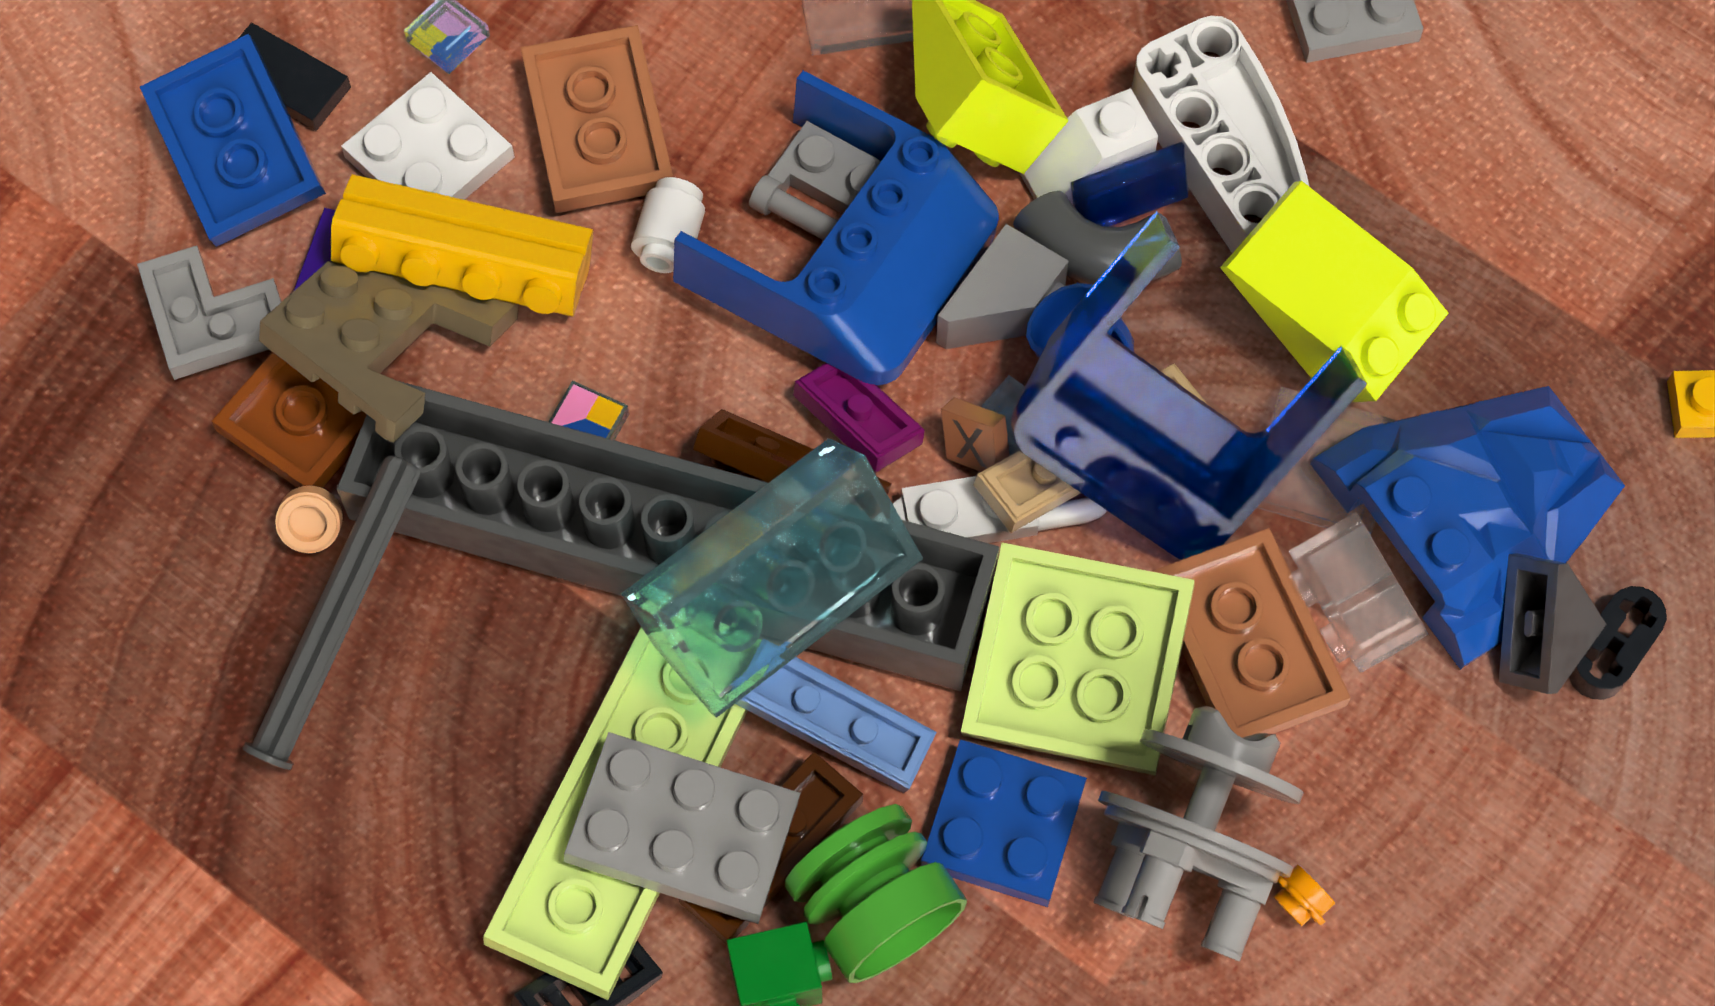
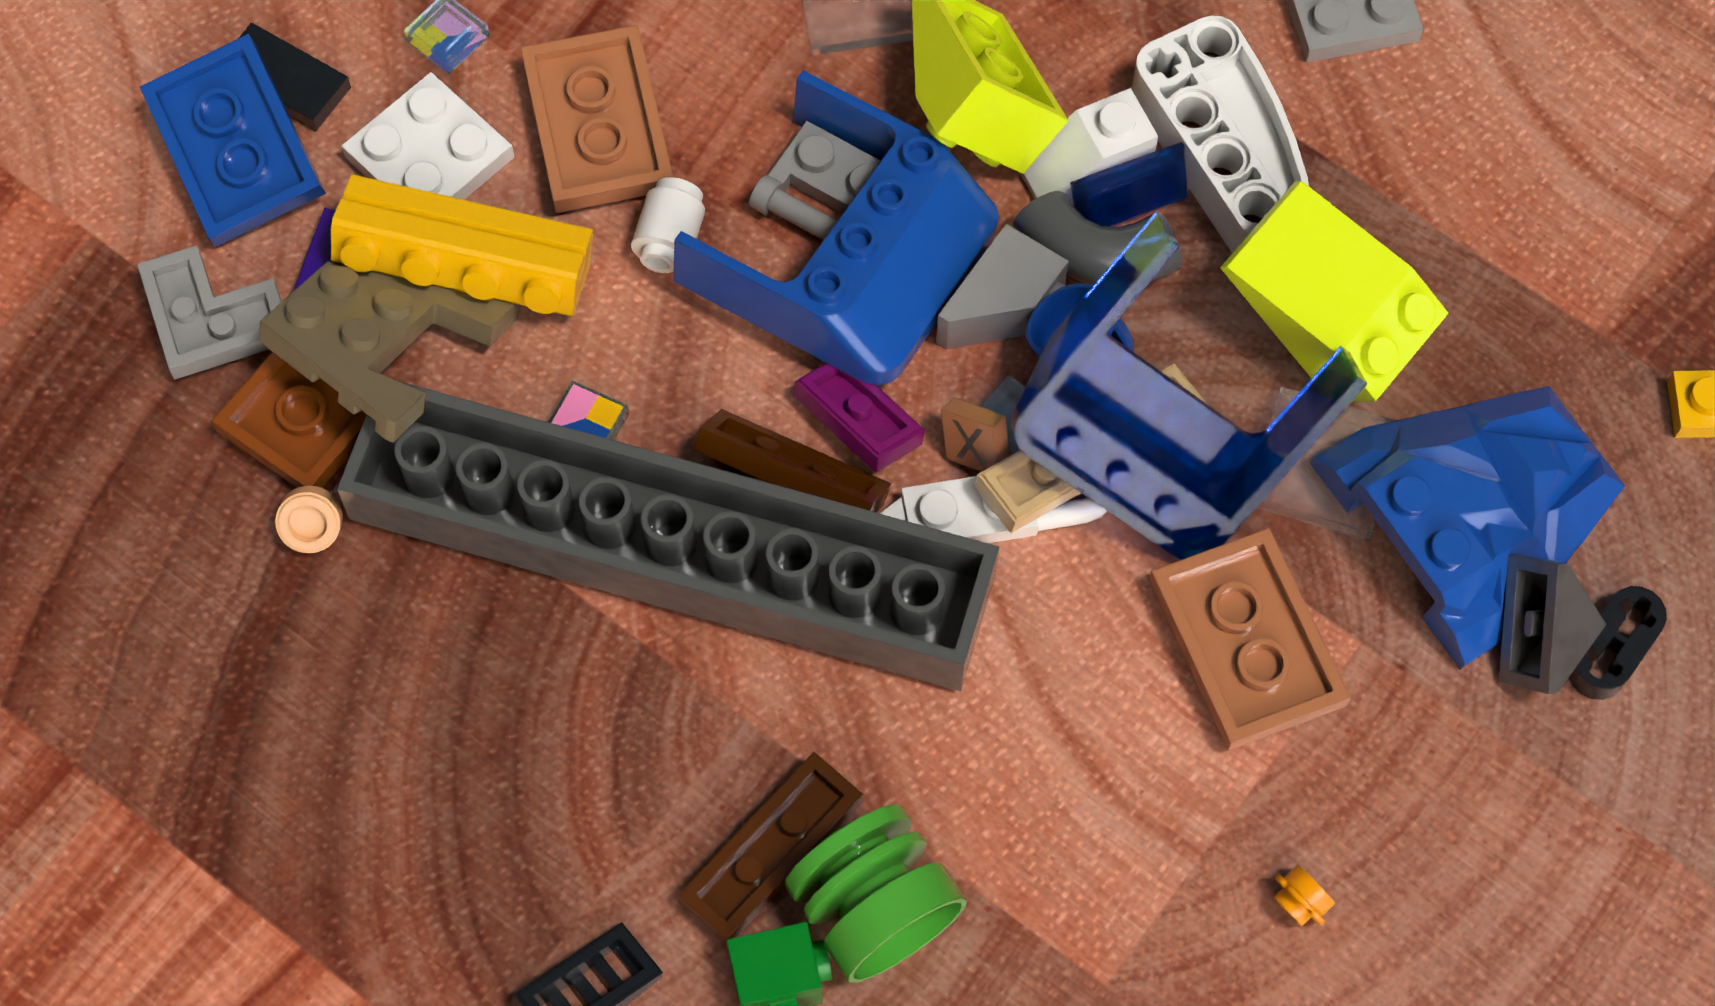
(334, 612): dark grey axle -> none
(575, 918): yellowish green plate -> none
(682, 827): light grey plate -> none
(773, 575): clear light blue slope -> none
(842, 722): medium blue tile -> none
(1004, 822): blue plate -> none
(1077, 657): yellowish green plate -> none
(1159, 845): light grey piece -> none
(1357, 594): clear piece -> none

